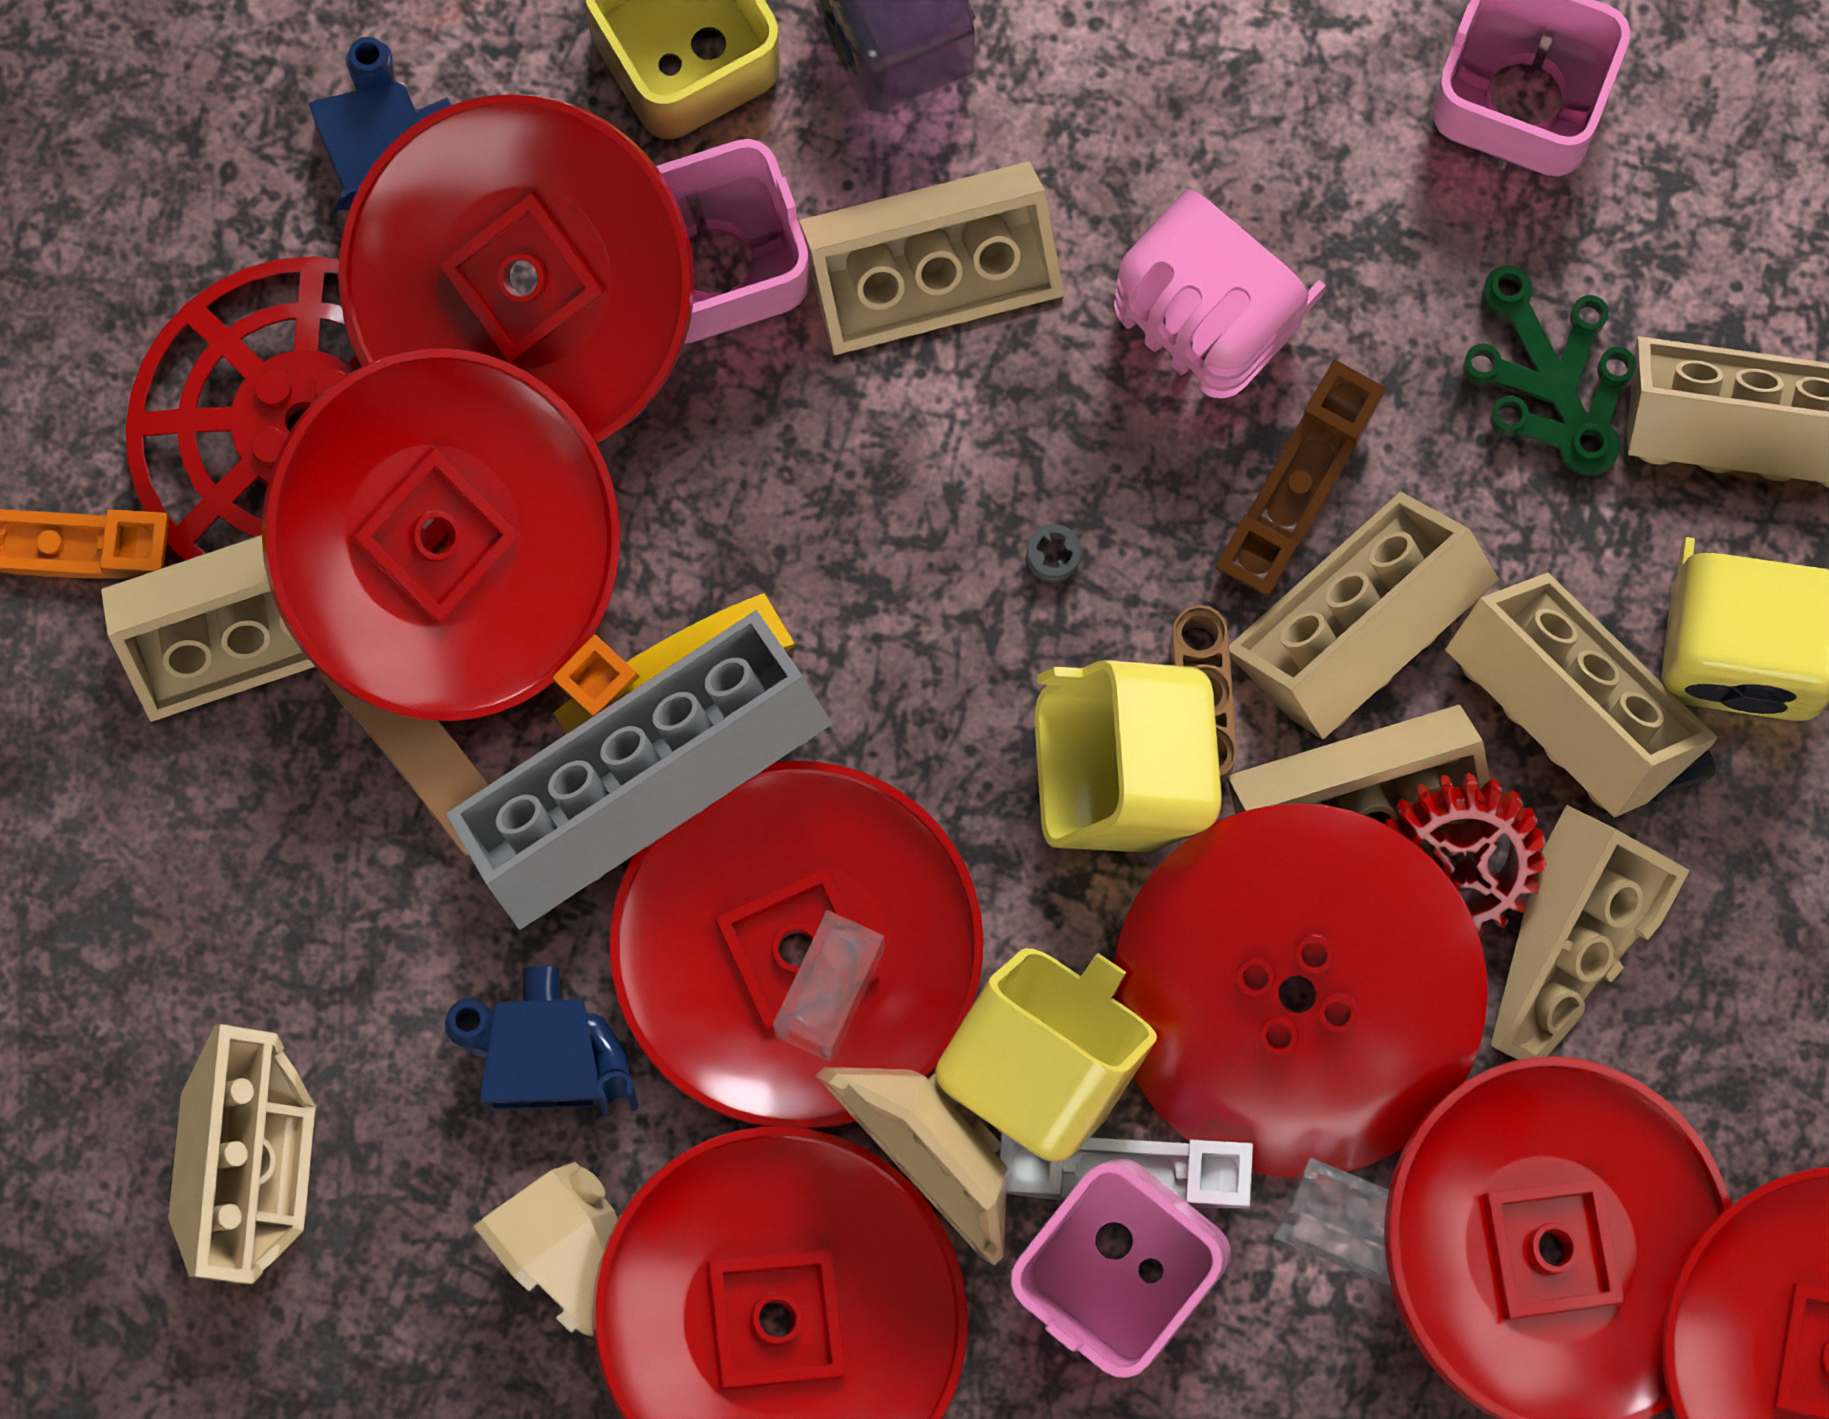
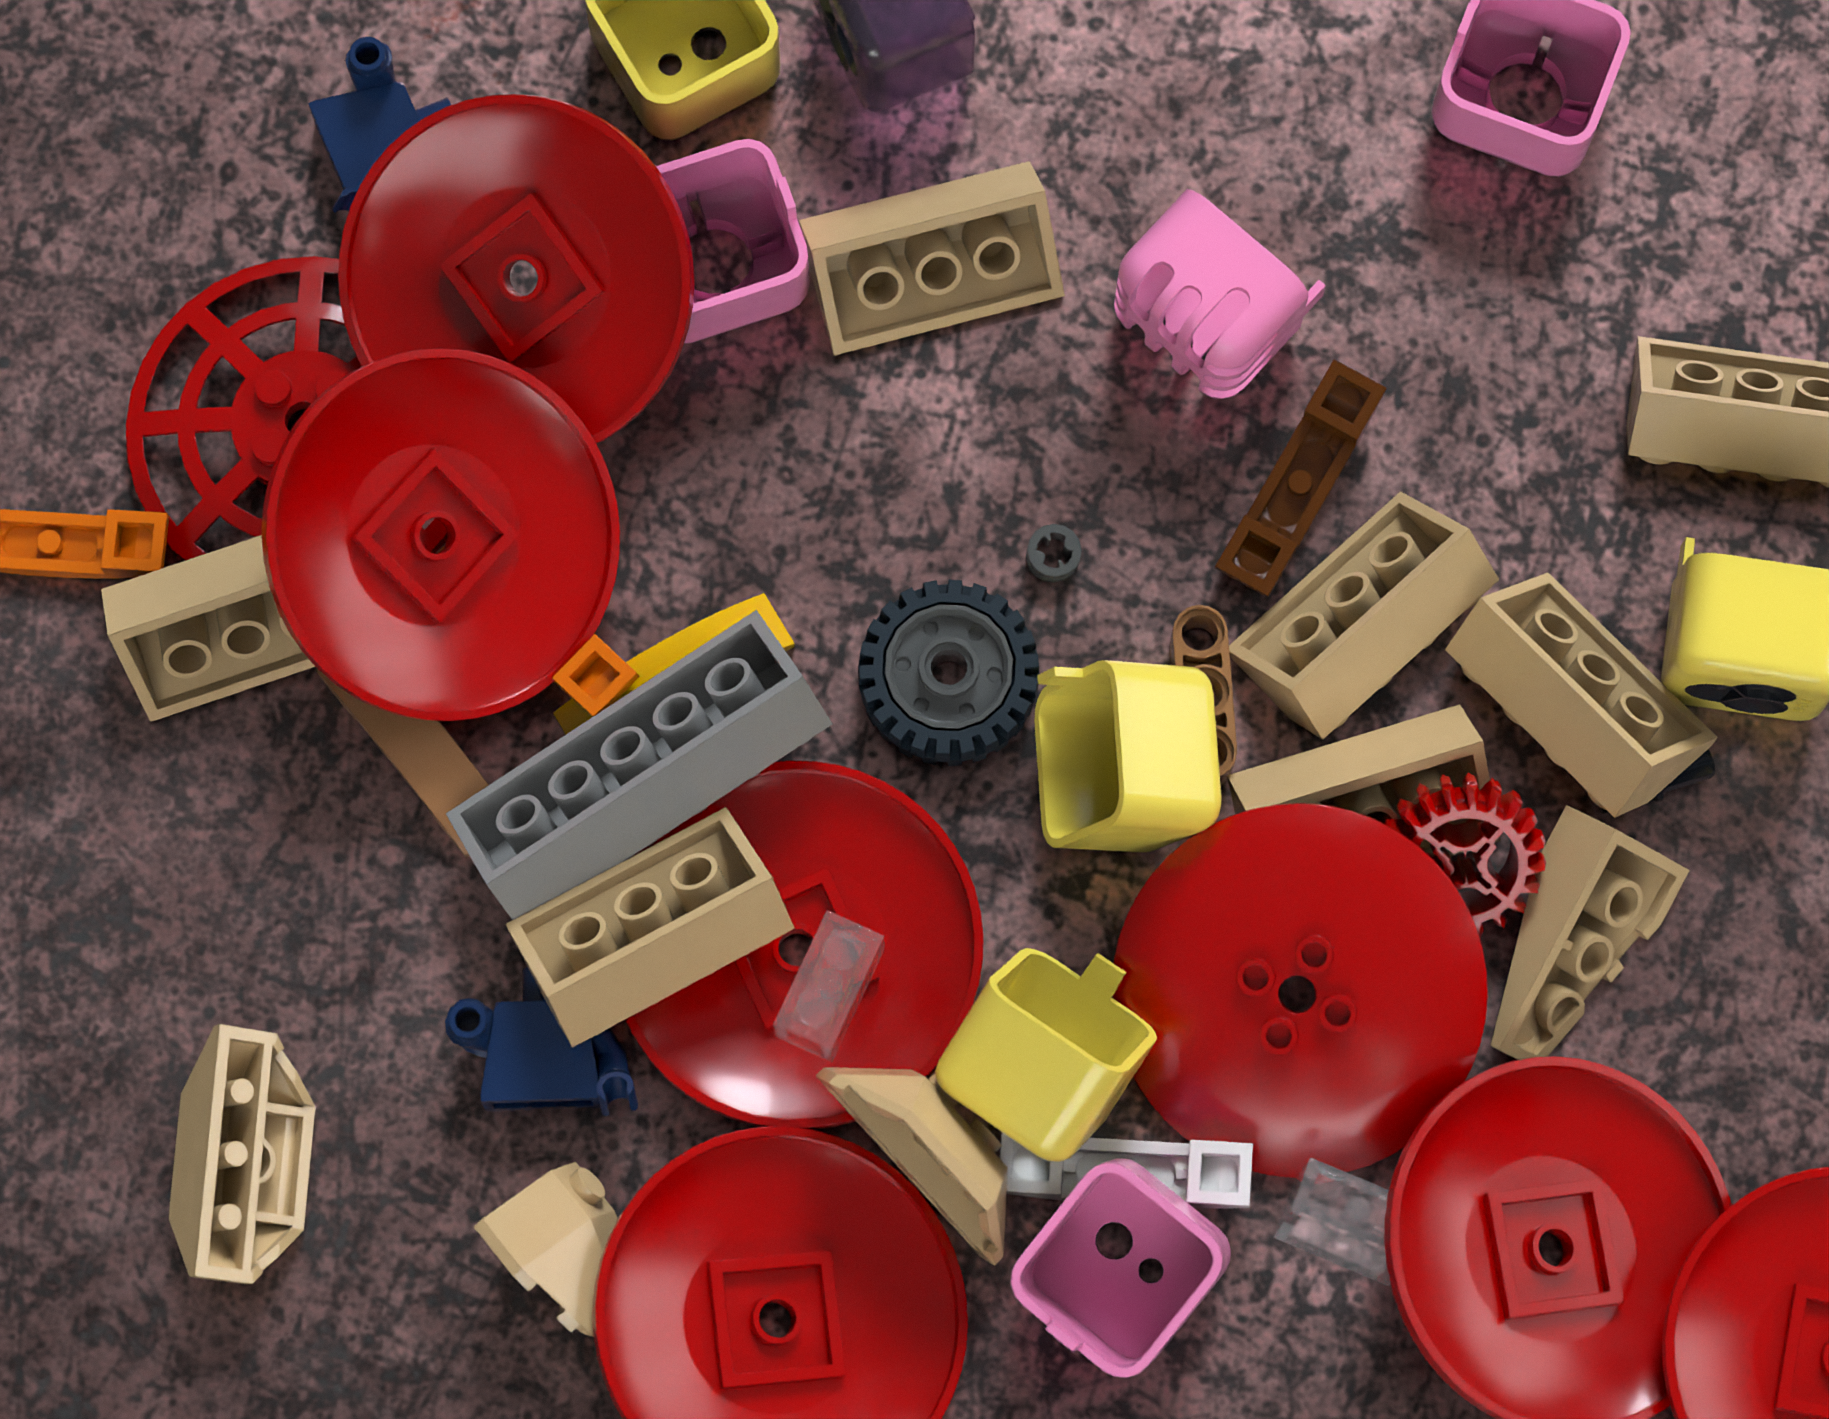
(650, 926): none -> tan slope
(958, 627): none -> wheel
(1553, 379): dark green plant -> none

